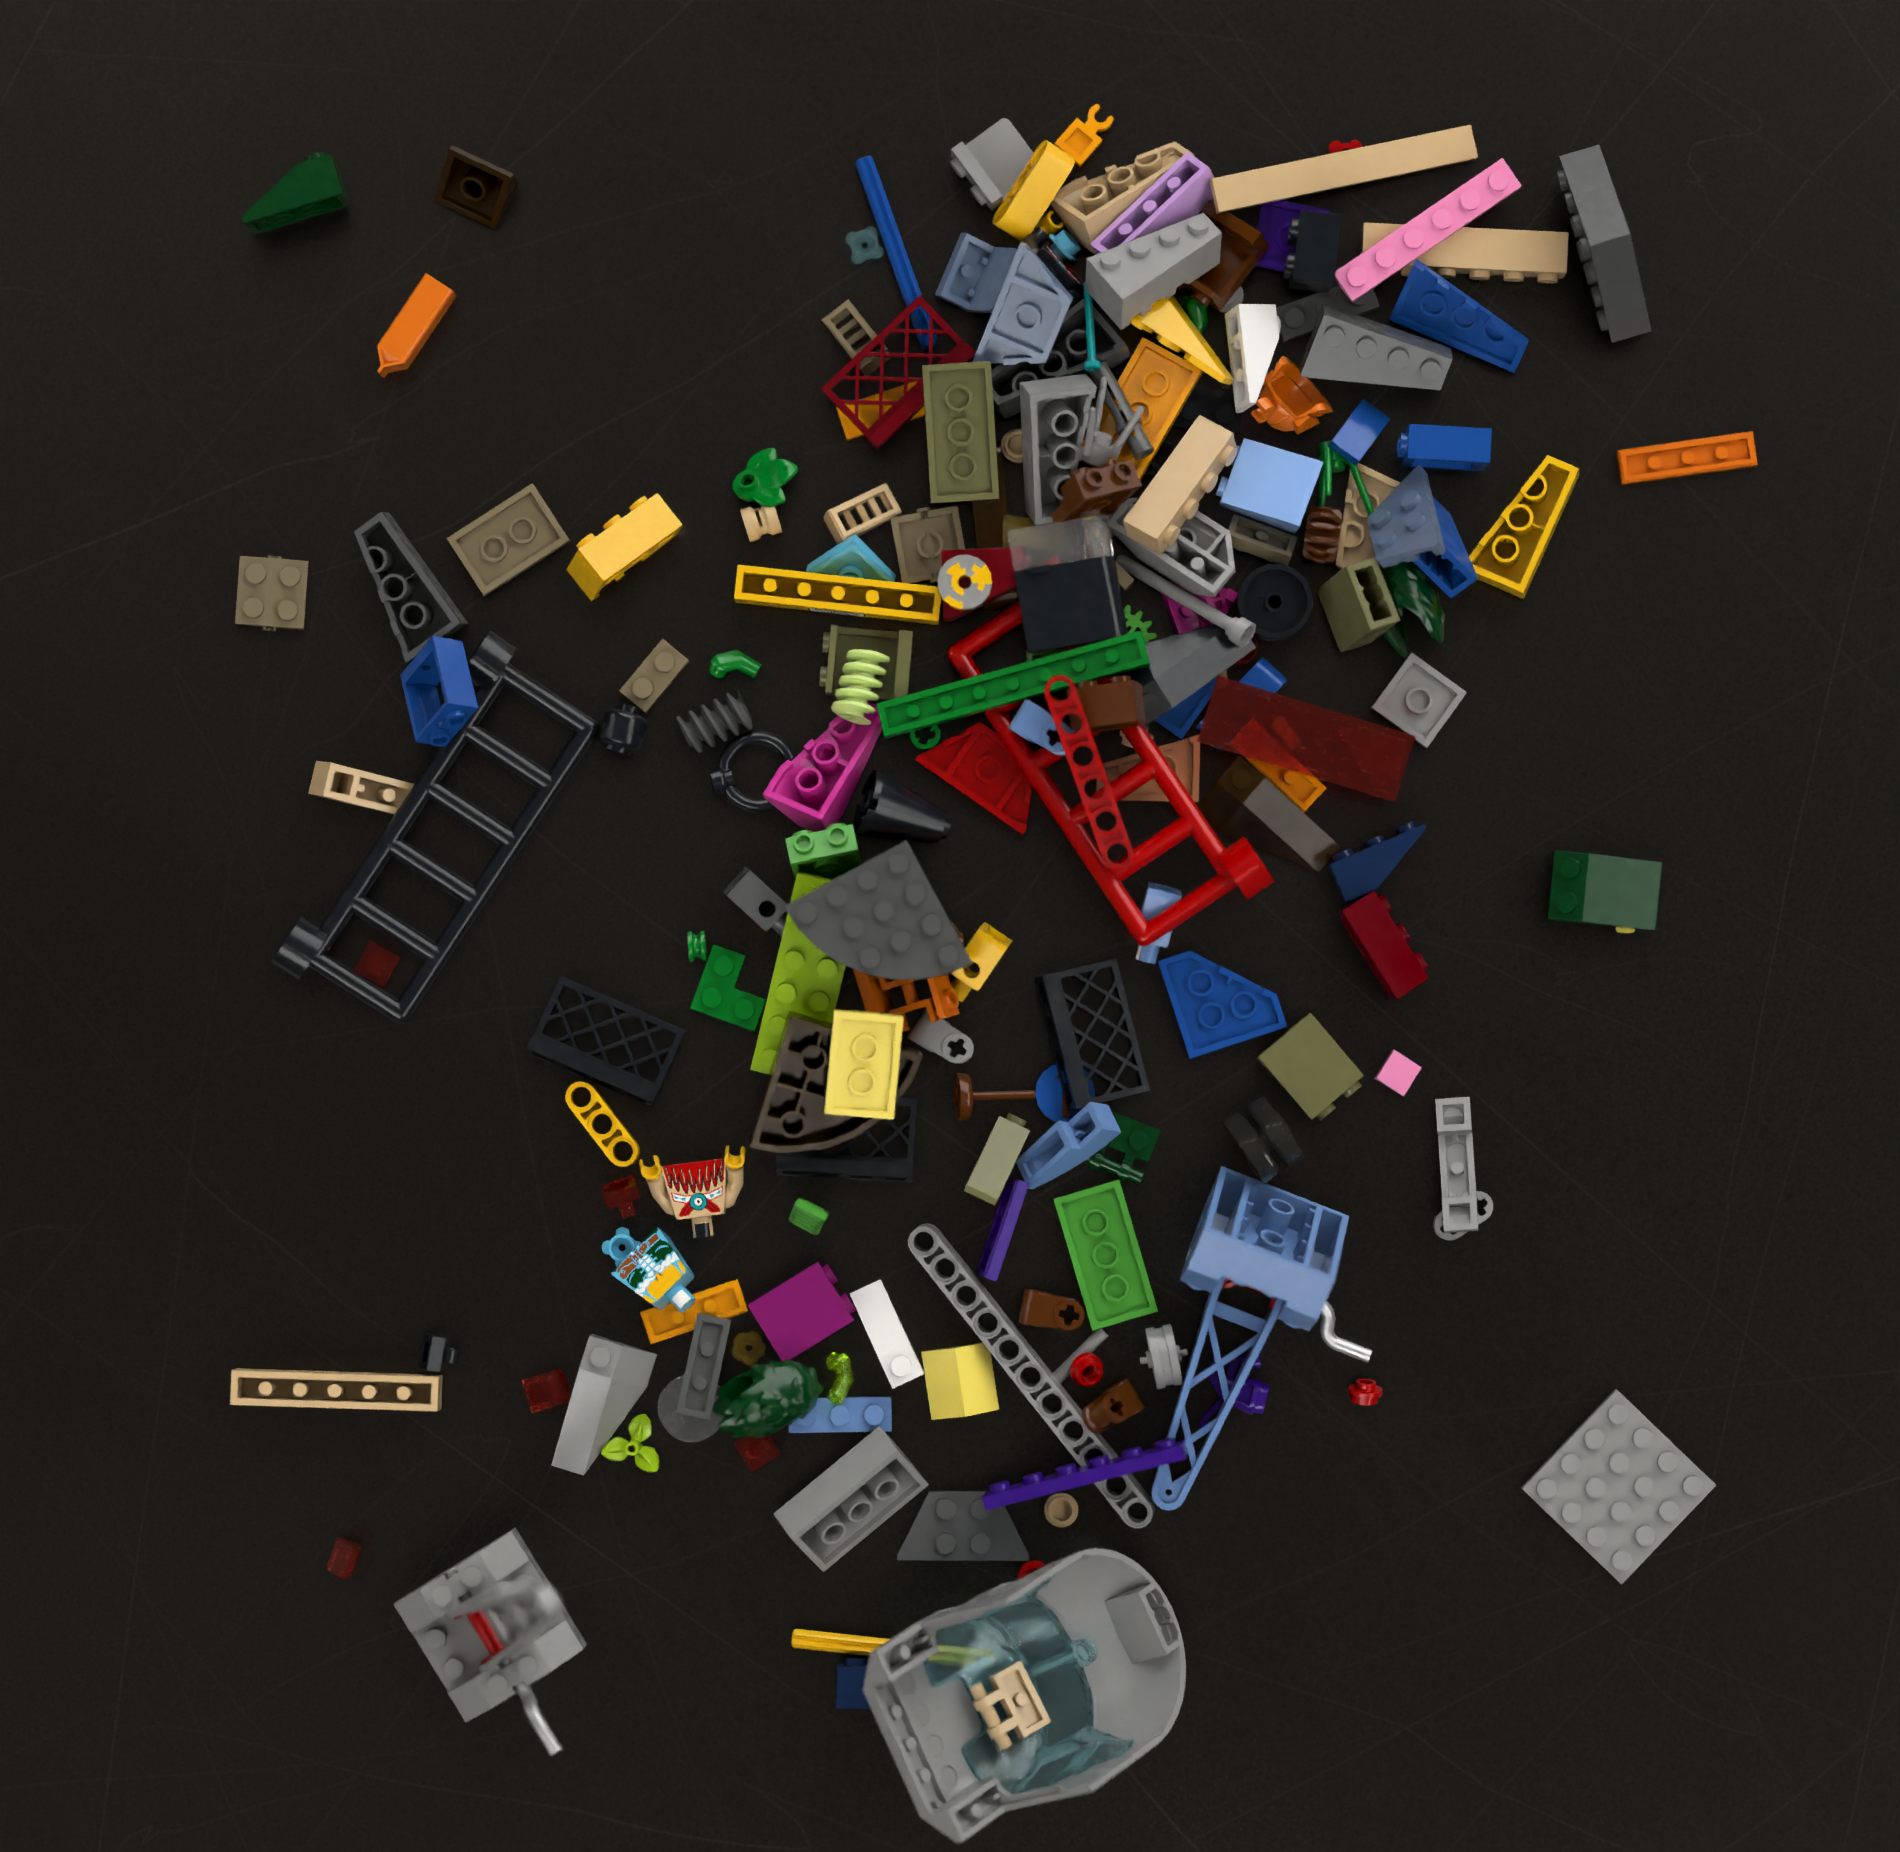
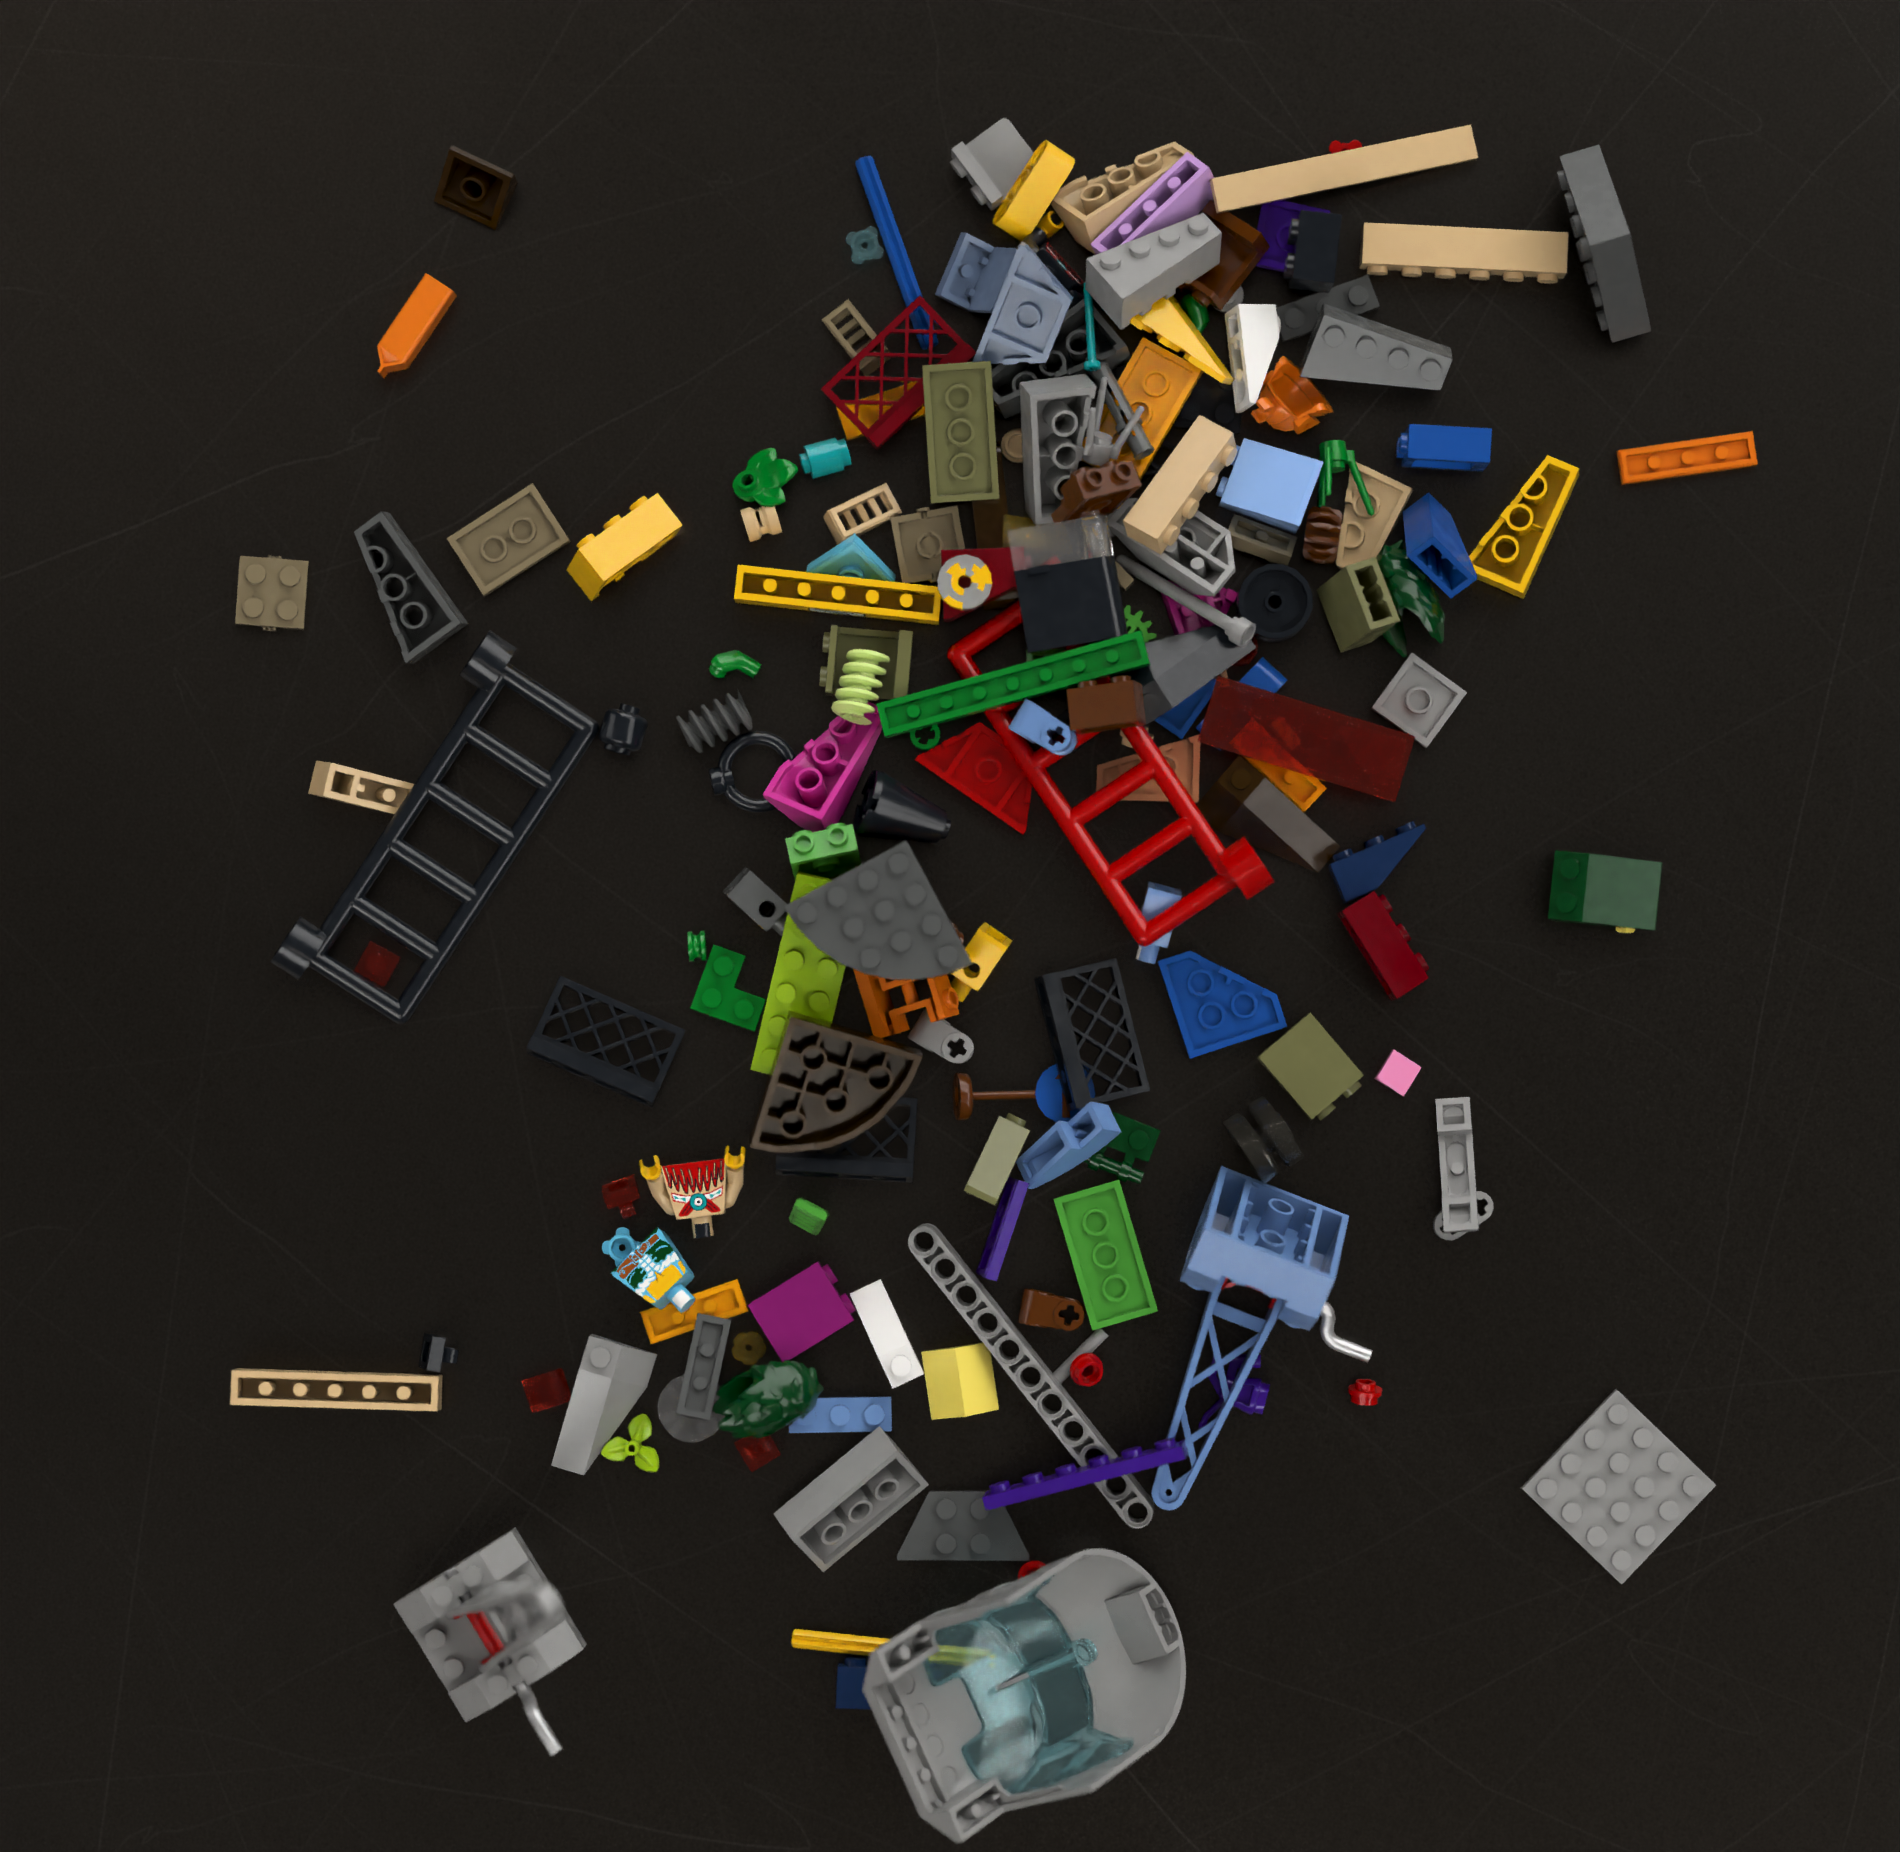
(302, 193): dark green slope -> none
(343, 1558): clear red slope -> none
(449, 666): blue window -> none
(587, 1115): yellow beam -> none
(654, 676): dark tan plate -> none
(825, 457): none -> teal brick
(844, 1376): clear neon green arm -> none
(863, 1064): light yellow plate -> none
(1018, 1699): tan plate -> none
(1061, 1509): tan plate -> none
(1065, 245): medium azure plate -> none
(1082, 139): light orange plate -> none
(1084, 773): red beam -> none
(1112, 1407): reddish brown piece -> none
(1163, 1356): light grey wheel -> none
(1359, 432): blue slope -> none
(1406, 522): sand blue wing -> none
(1427, 230): bright pink plate -> none
(1452, 317): blue wing -> none

